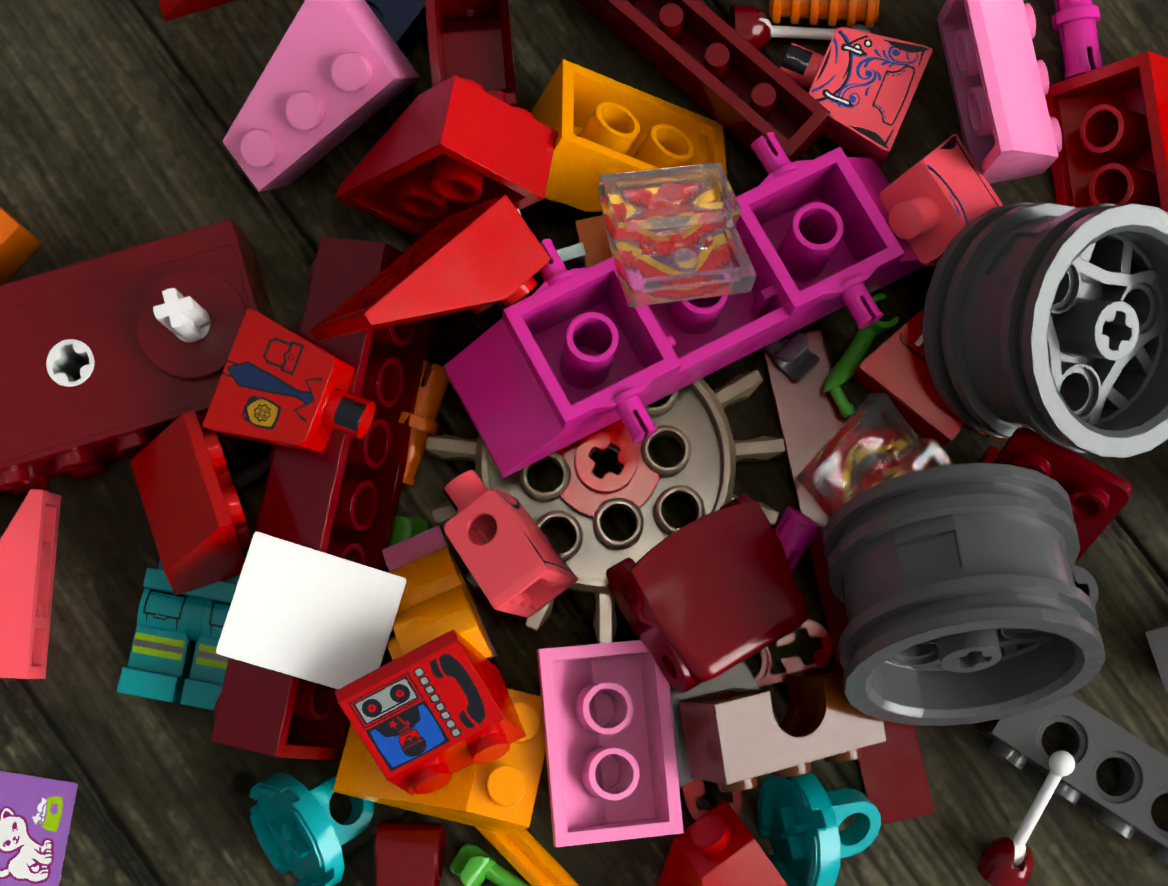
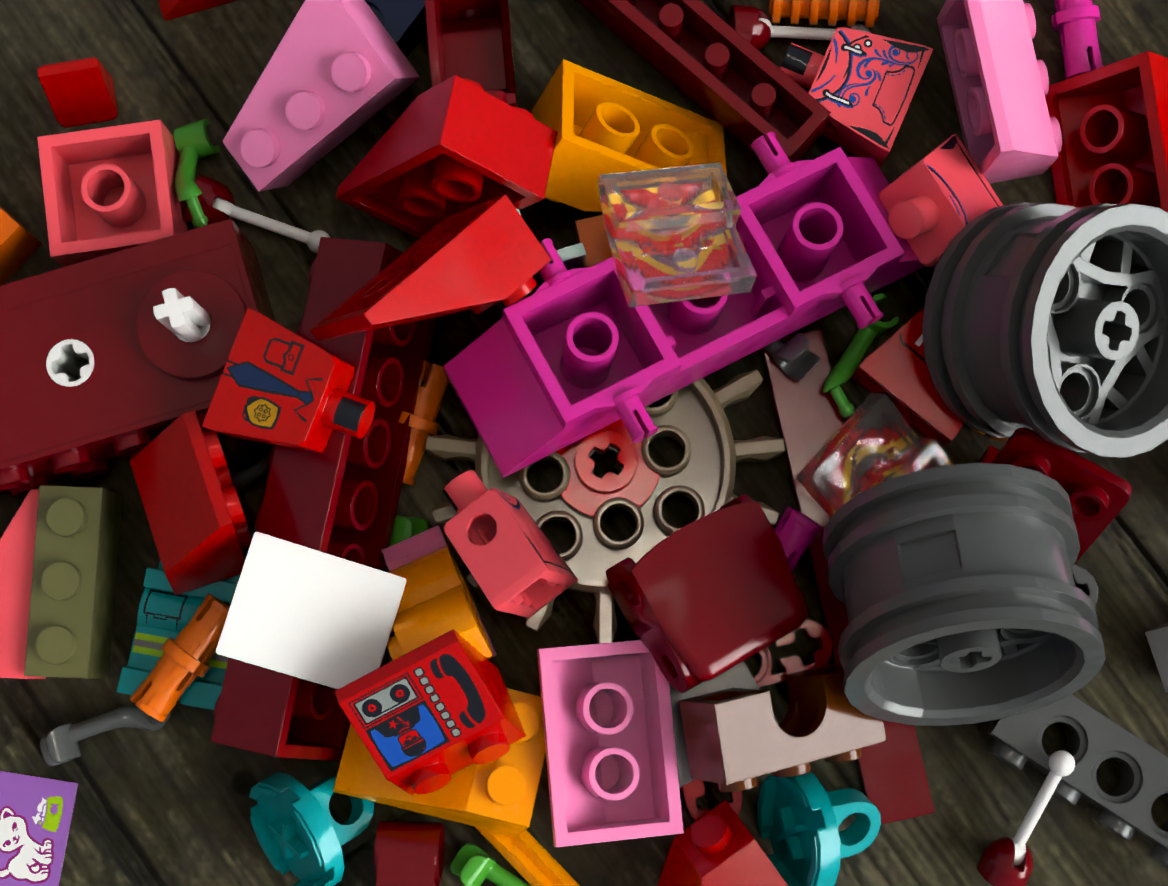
(62, 742): none -> dark grey piece
(73, 582): none -> olive brick
(79, 92): none -> red slope
(109, 189): none -> coral brick
(182, 660): none -> orange pin
(192, 145): none -> bright green piece
(218, 205): none -> hinge

